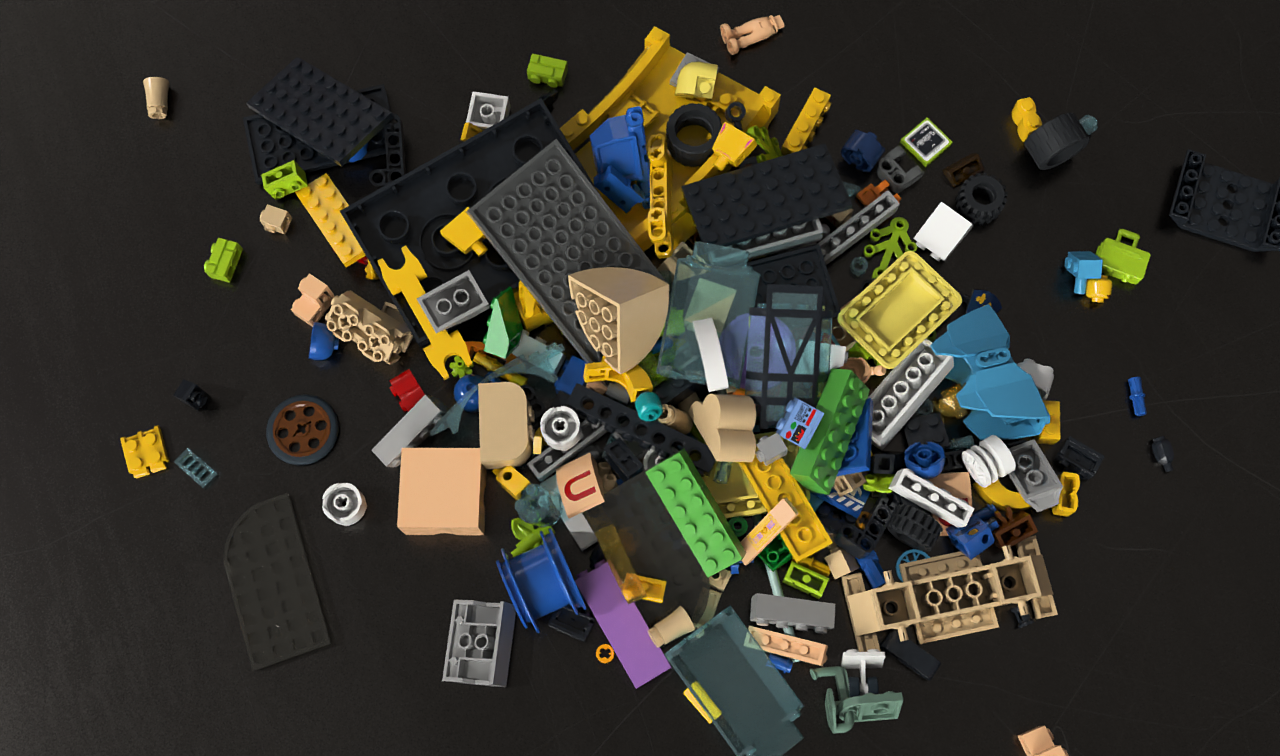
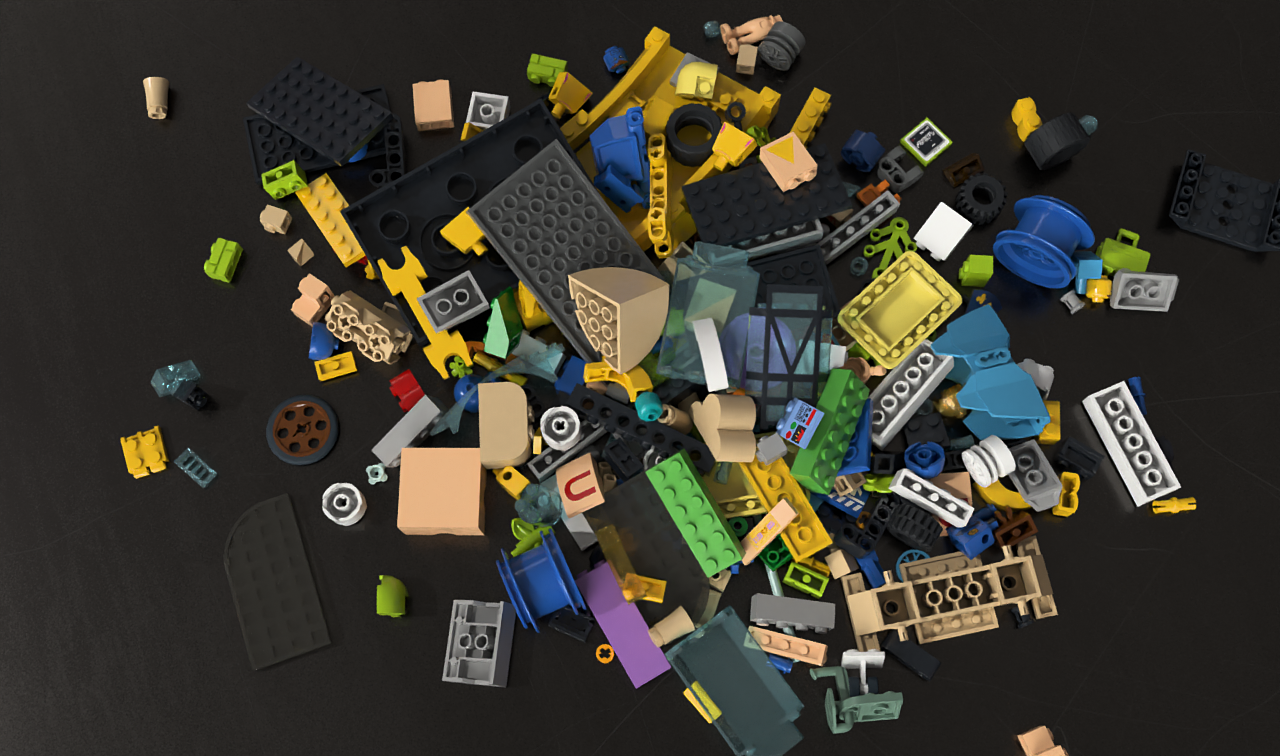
(168, 378): none -> clear light blue arch
(301, 252): none -> tan slope
(335, 366): none -> yellow plate
(371, 470): none -> light aqua plate
(391, 596): none -> lime brick
(433, 105): none -> light nougat brick
(567, 95): none -> yellow torso
(616, 59): none -> blue head
(656, 116): none -> yellow brick
(712, 29): none -> clear light blue bush
(746, 59): none -> tan brick
(781, 45): none -> dark grey wheel
(788, 161): none -> light nougat brick
(976, 270): none -> lime brick
(1044, 241): none -> blue wheel
(1072, 301): none -> light grey bush
(1131, 443): none -> white brick
(1143, 290): none -> light grey slope
(1174, 505): none -> yellow pin

